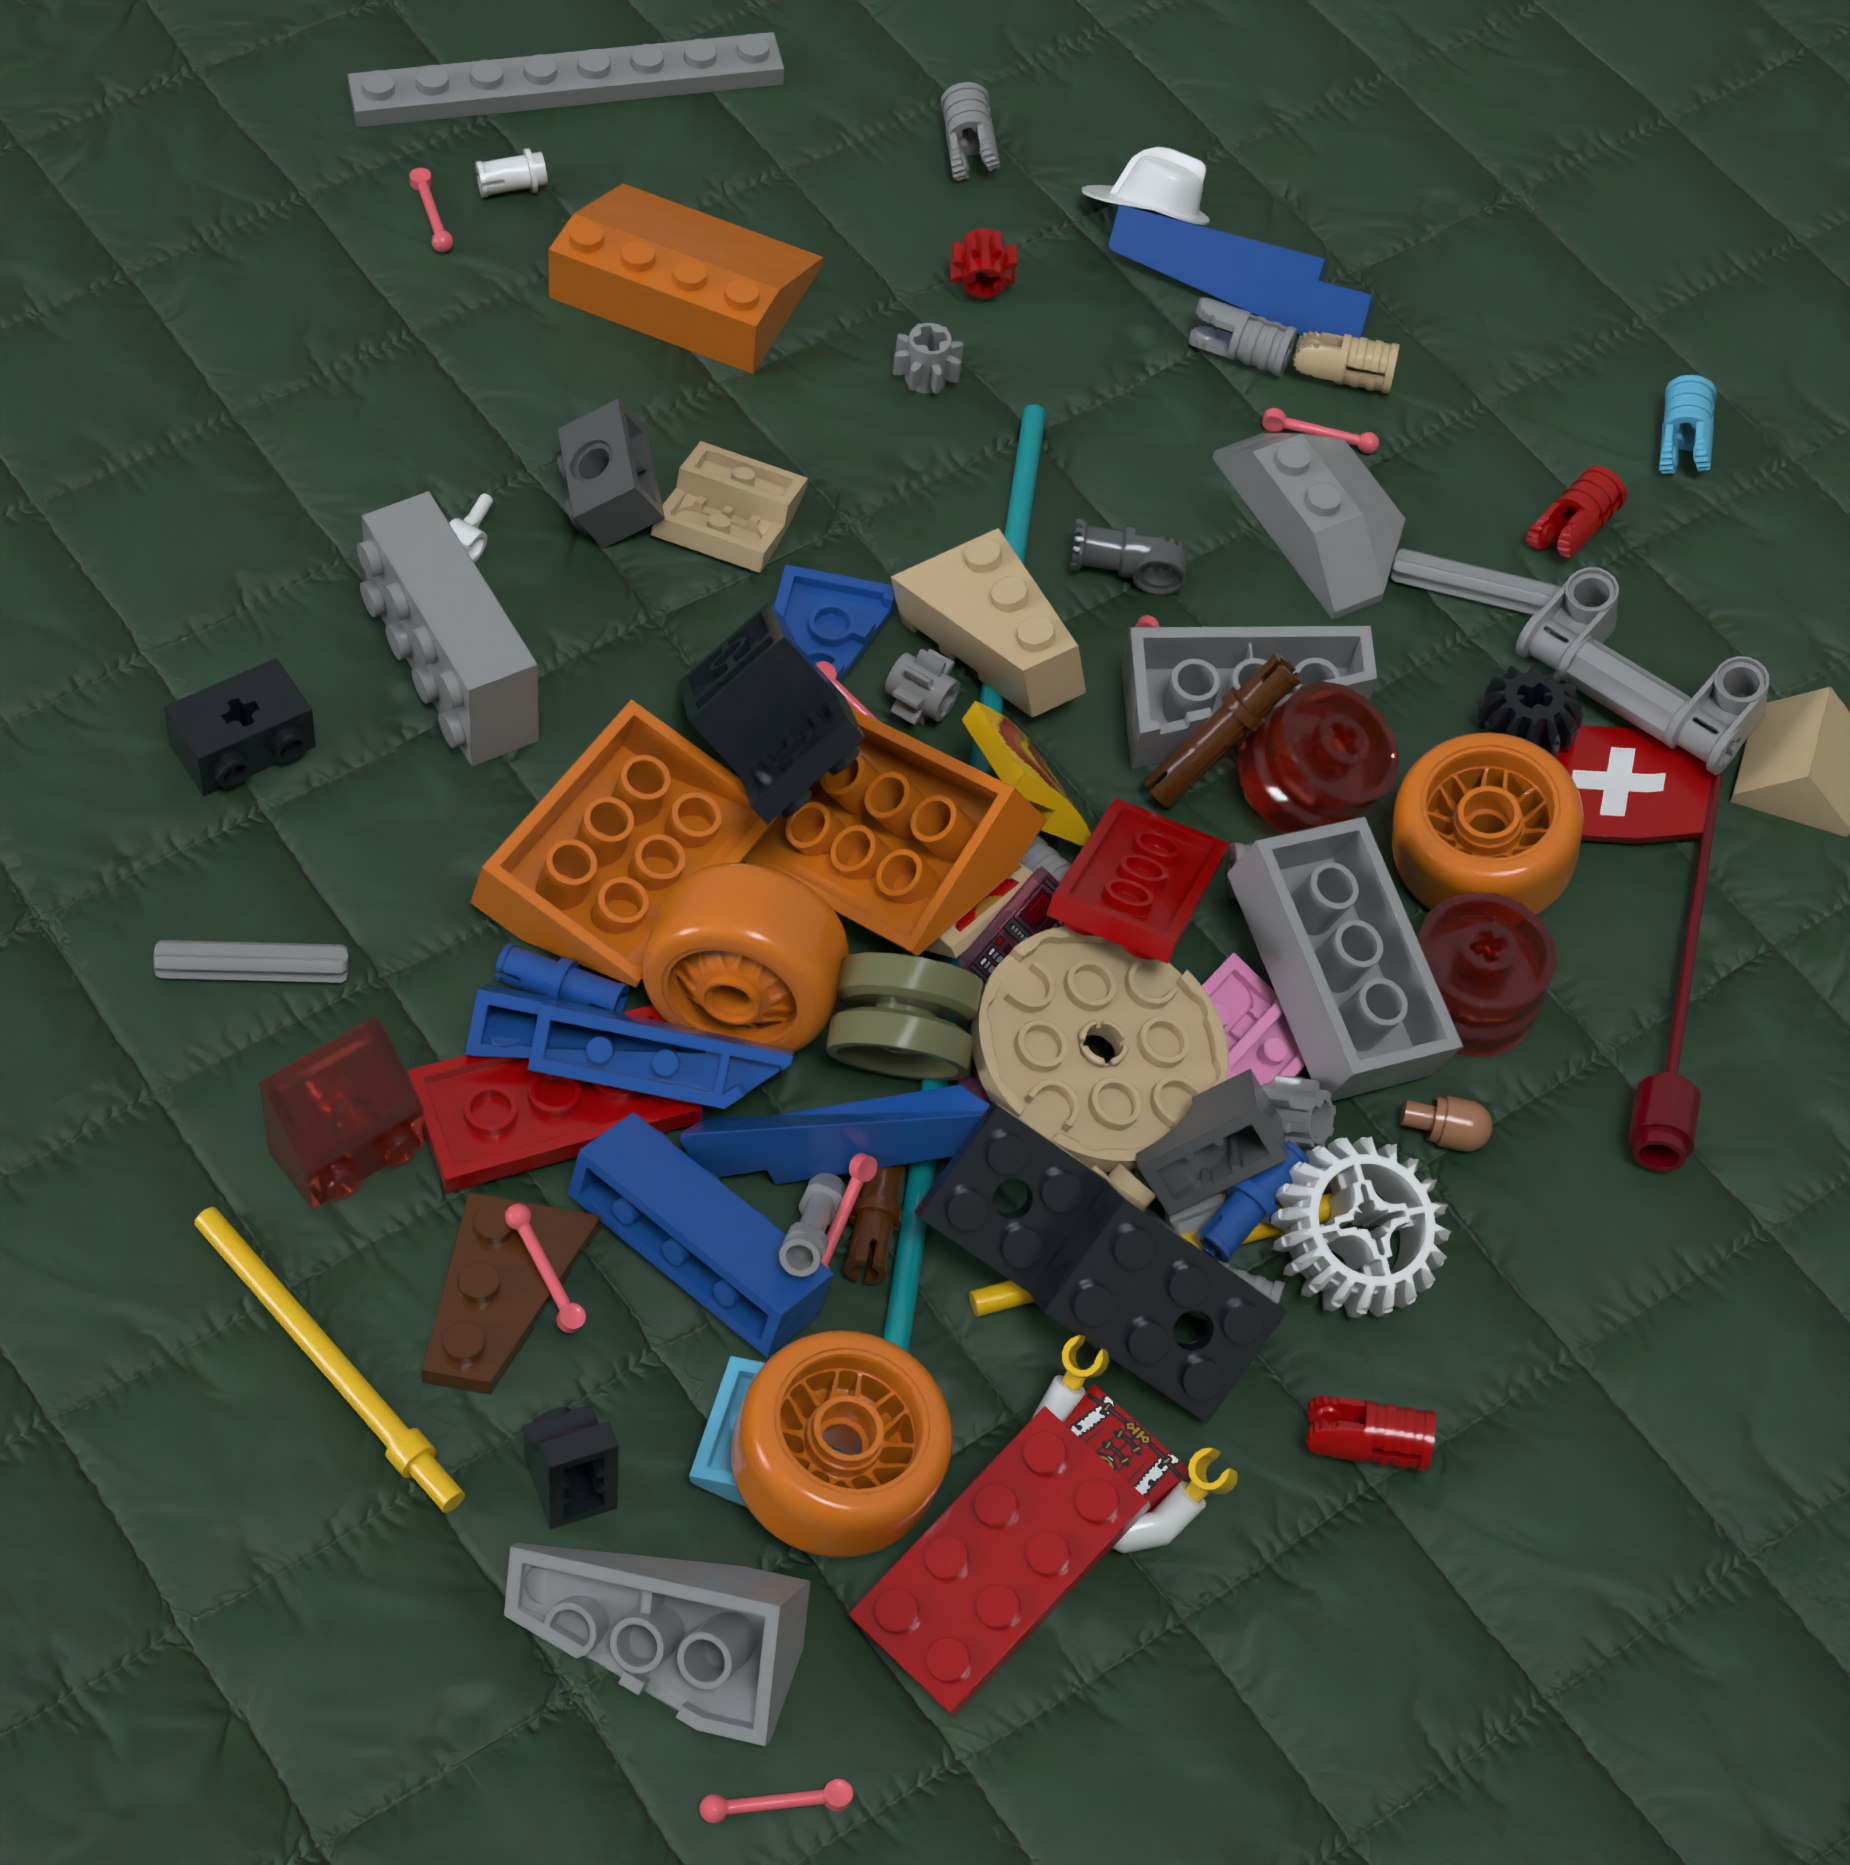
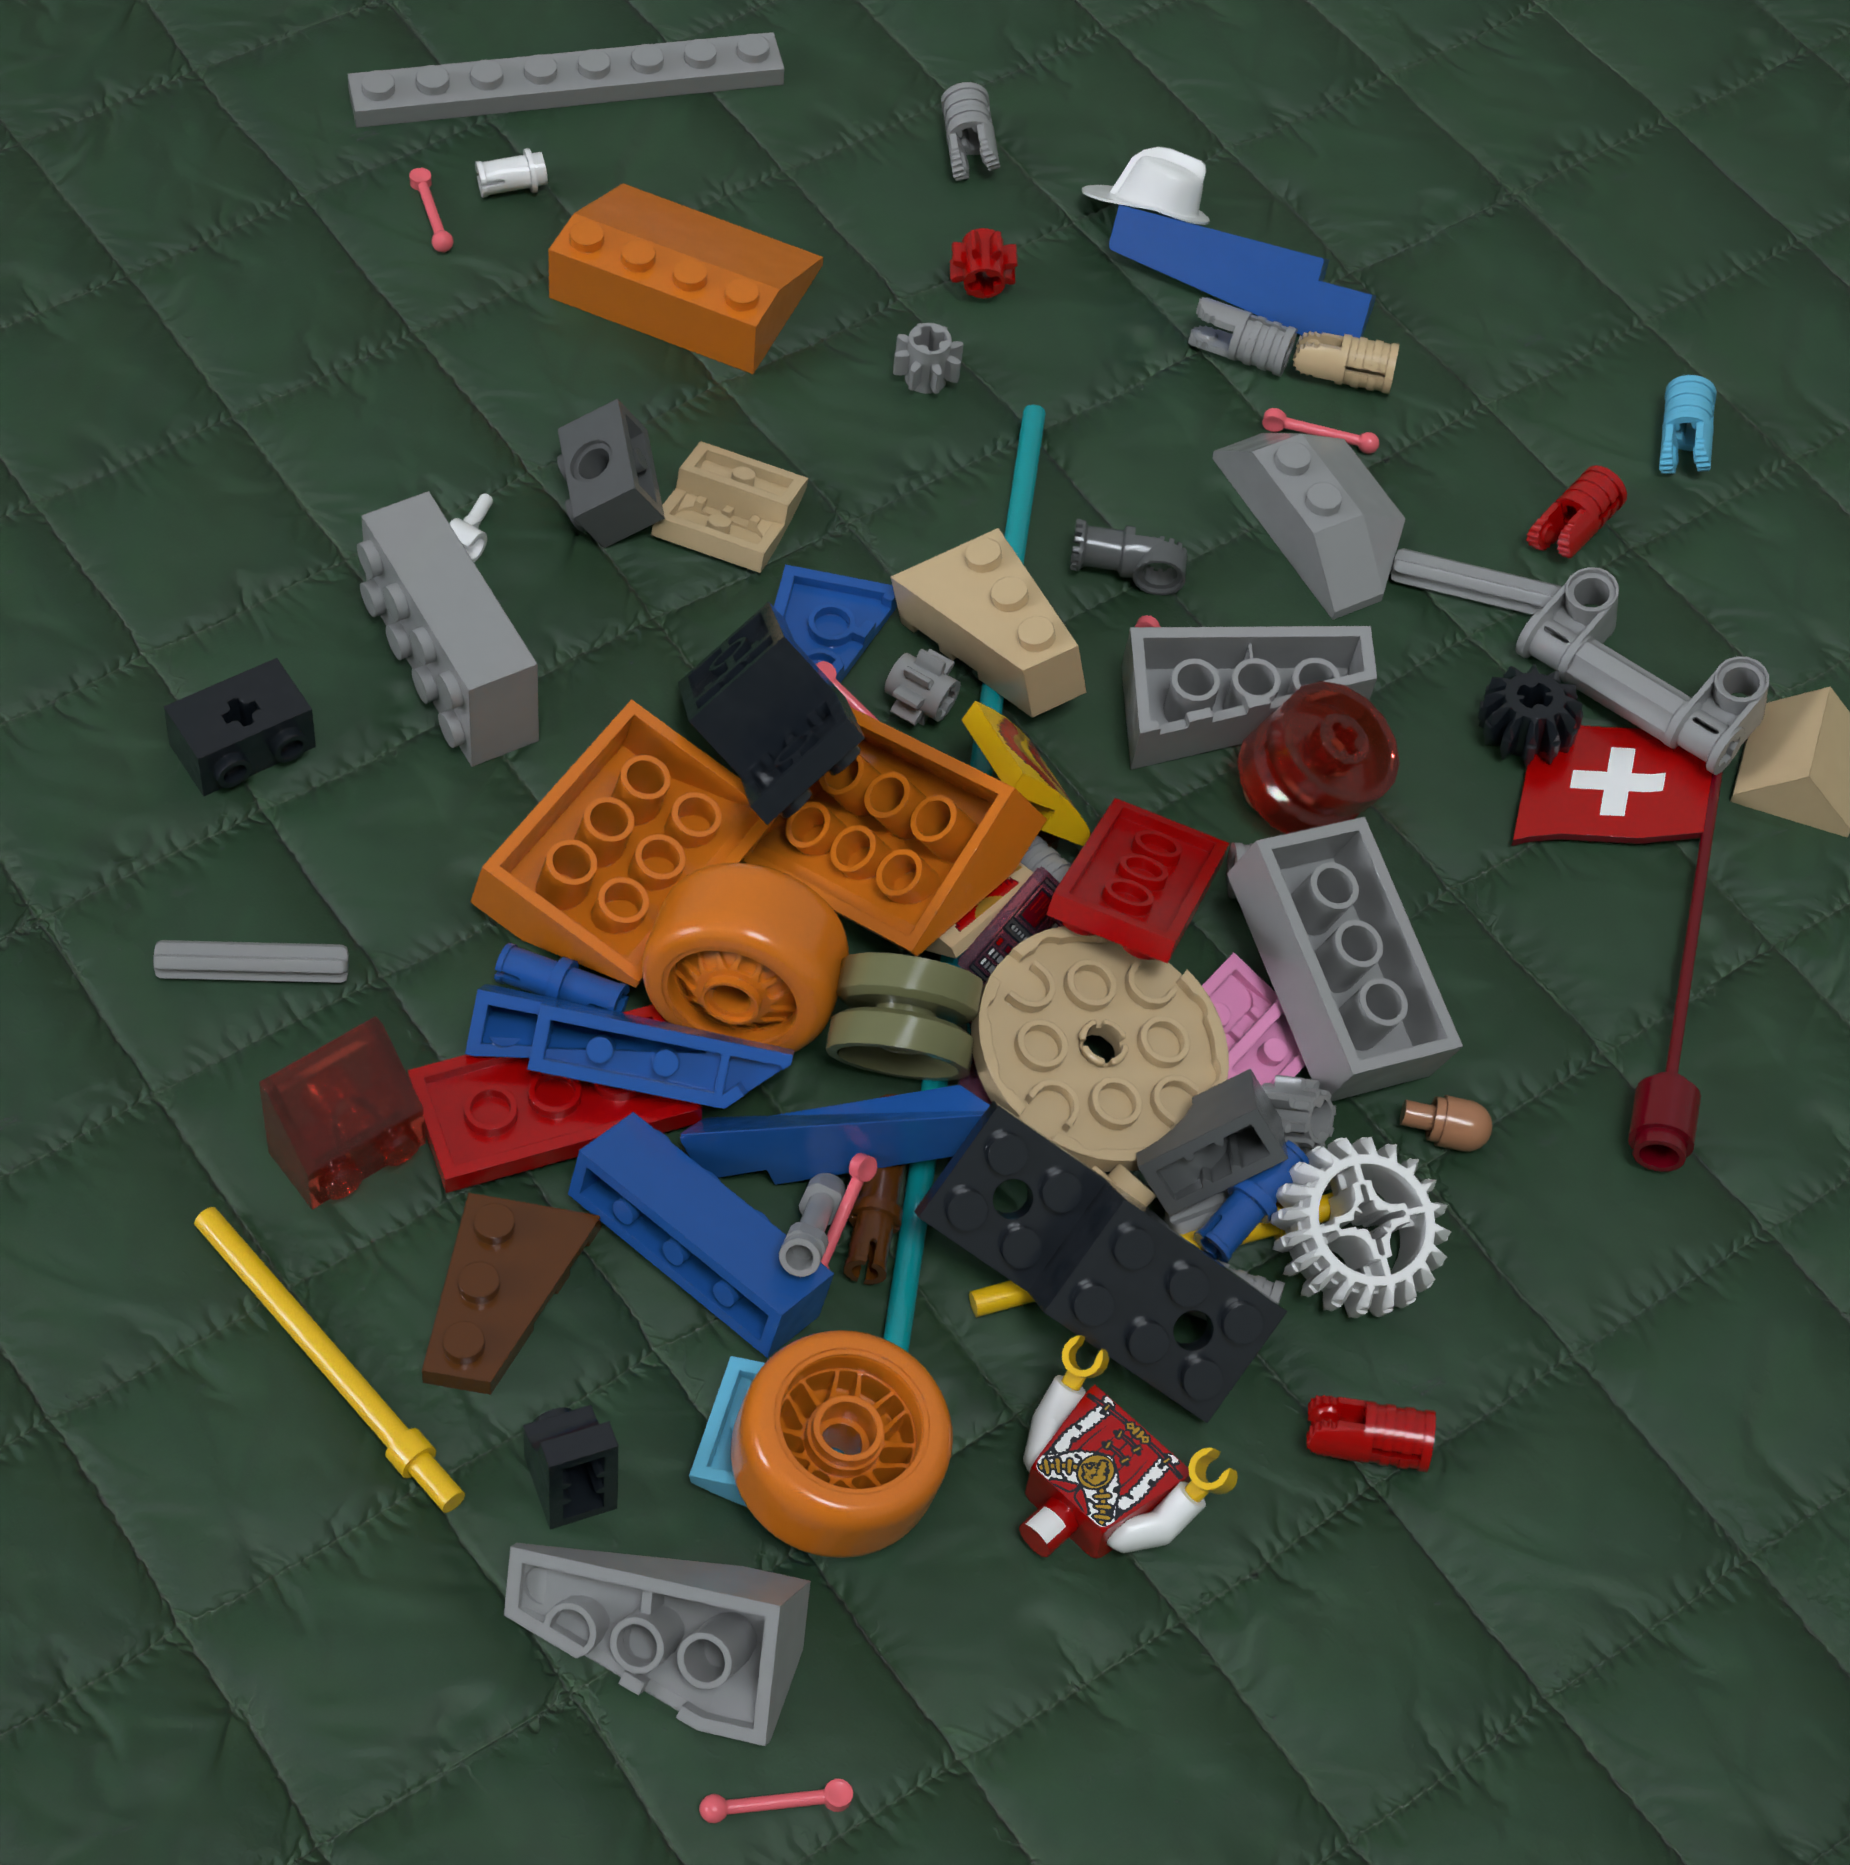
(570, 1315): coral hinge -> none
(999, 1561): red plate -> none
(1239, 714): reddish brown pin -> none
(1487, 820): orange wheel -> none
(1490, 967): clear red wheel -> none

